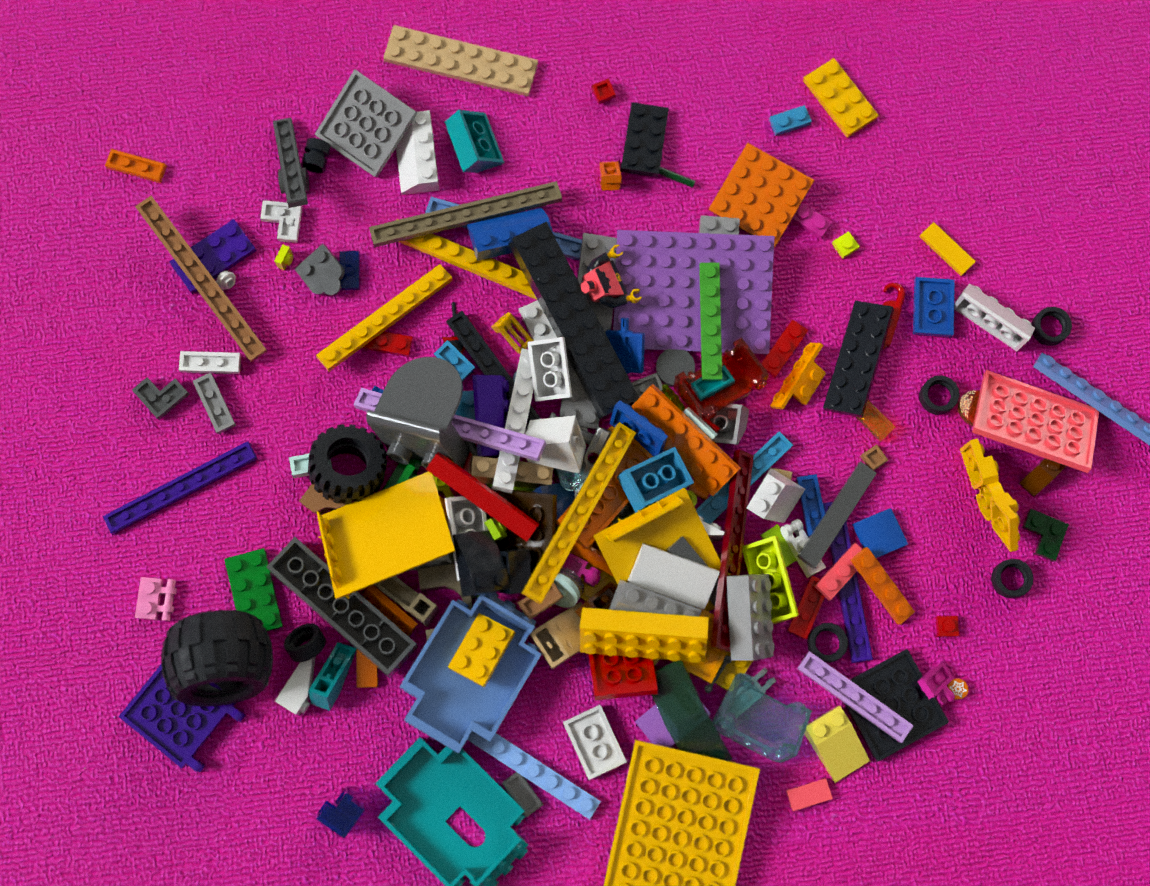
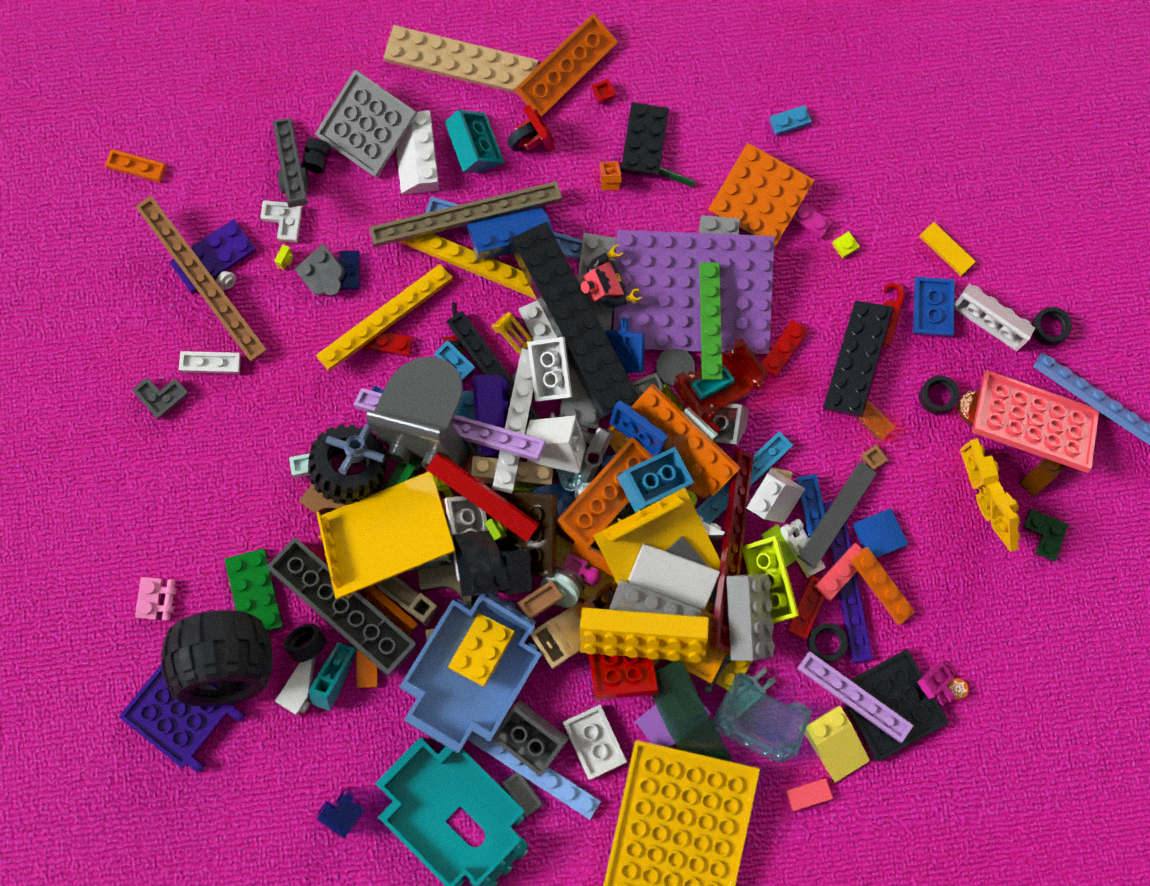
(180, 488): dark purple tile -> none
(214, 403): light grey plate -> none
(355, 449): none -> sand blue bar
(530, 738): none -> dark grey slope
(531, 133): none -> plate
(566, 65): none -> orange plate
(578, 513): yellow plate -> none
(802, 379): light orange bracket -> none
(840, 97): yellow plate -> none
(947, 626): red plate -> none
(1024, 569): black tyre -> none

